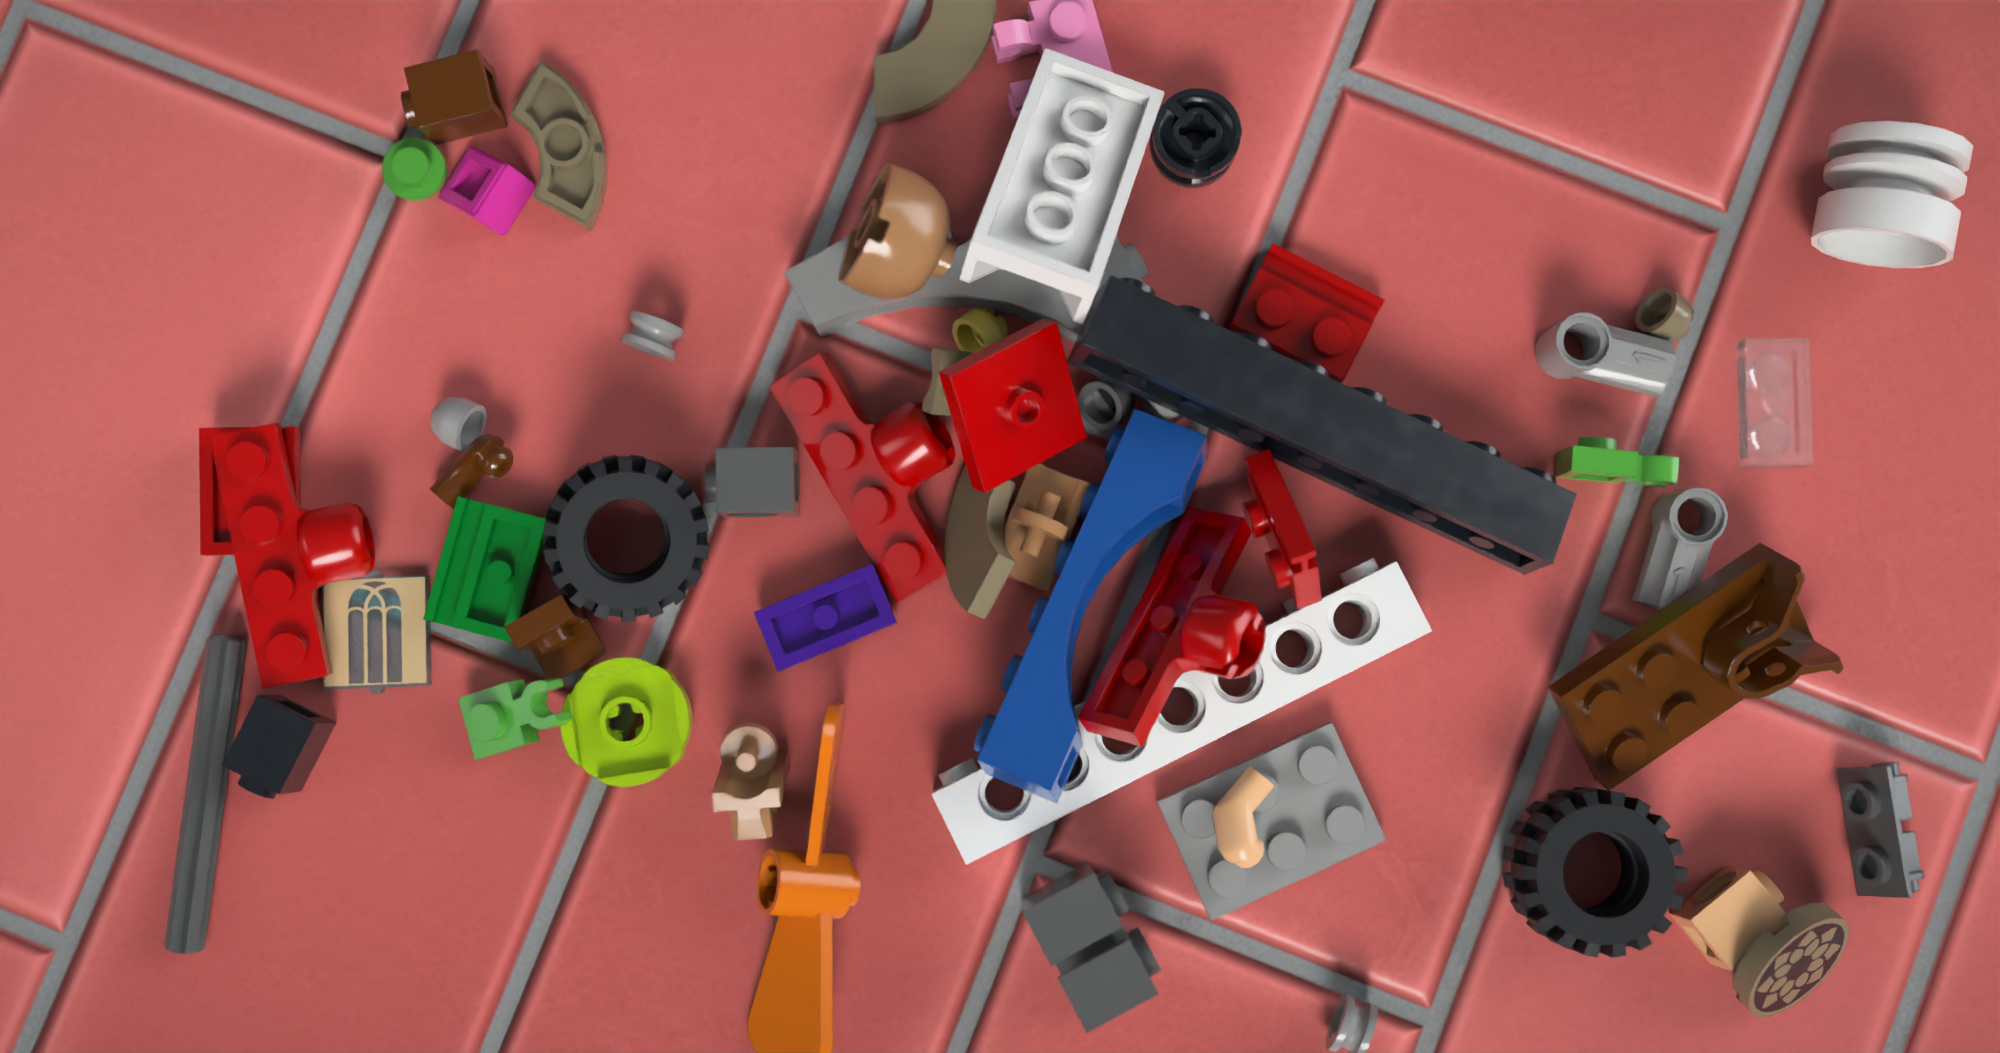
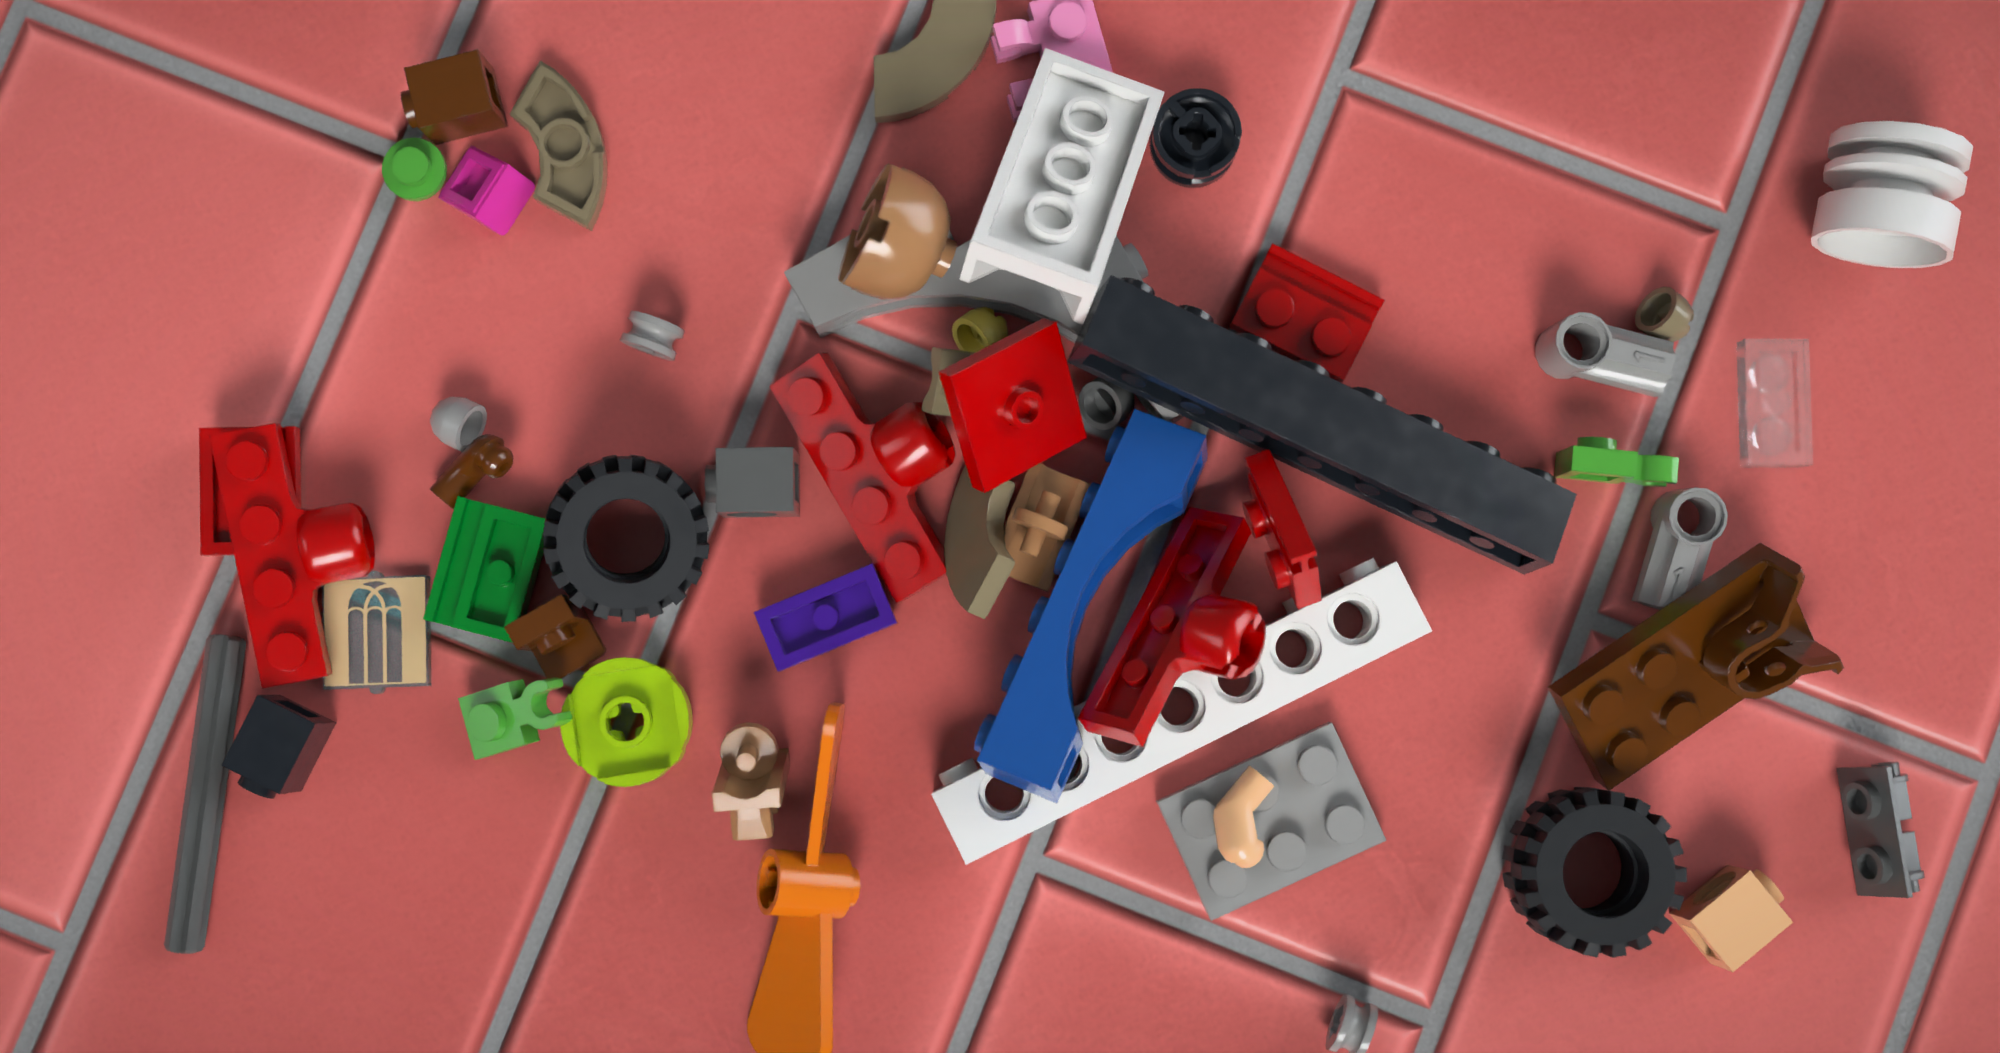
(1081, 934): dark grey piece -> none
(1791, 964): dark tan tile -> none

